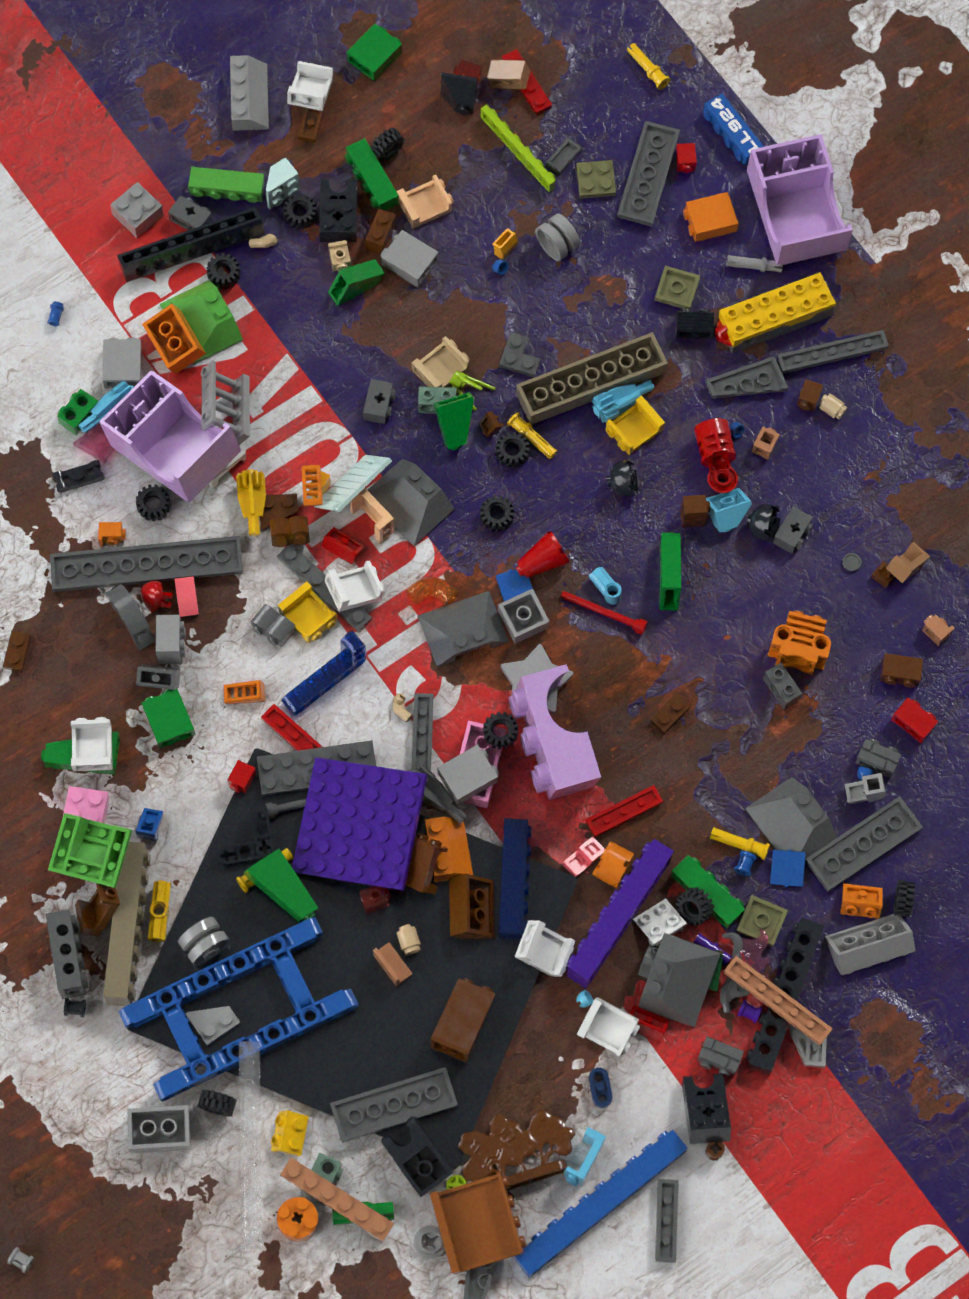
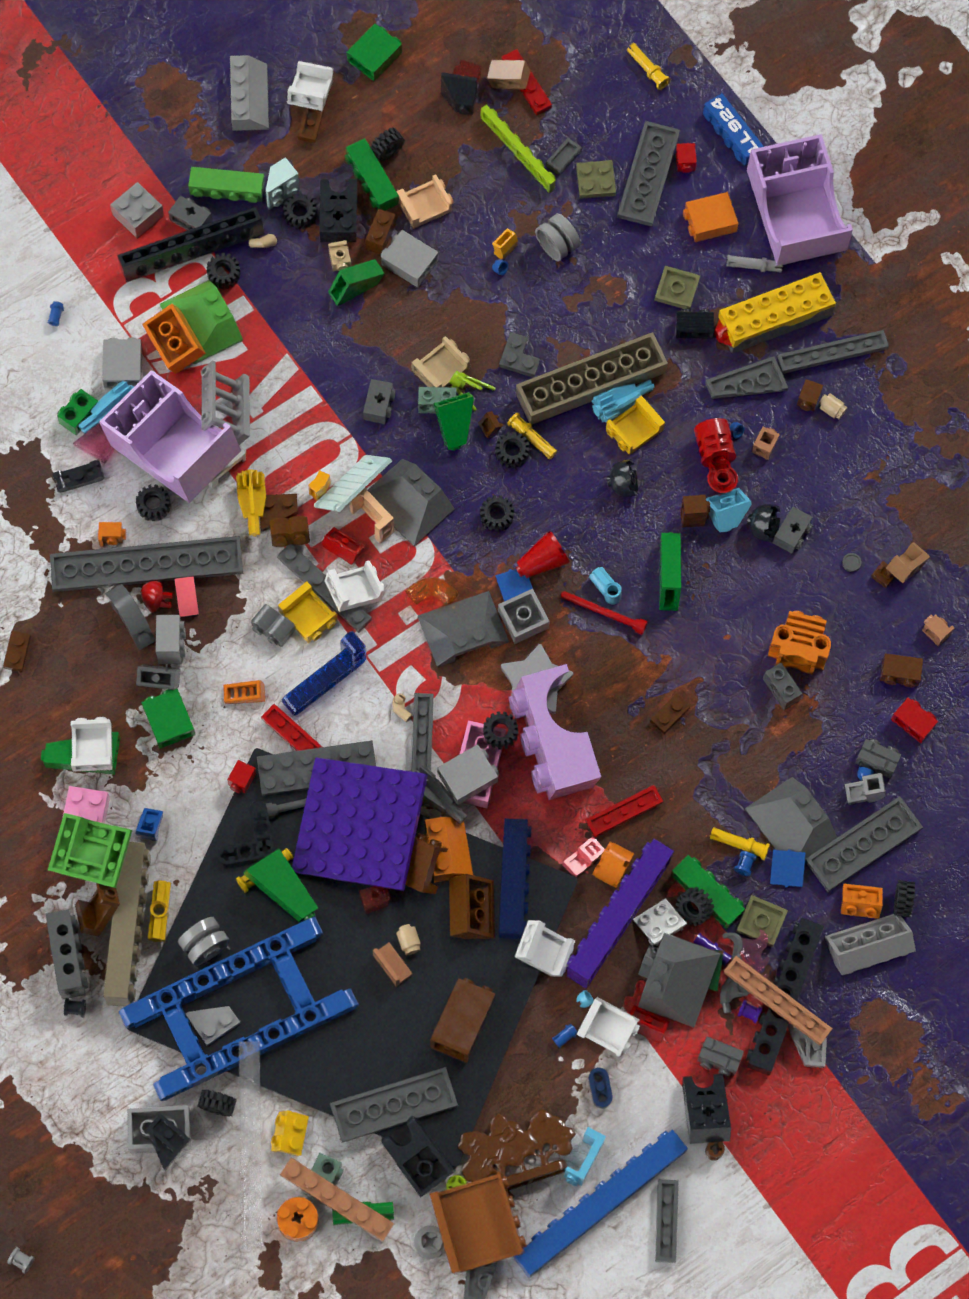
(167, 1140): none -> black wing
(308, 474): orange slope -> none
(565, 1035): none -> blue pin

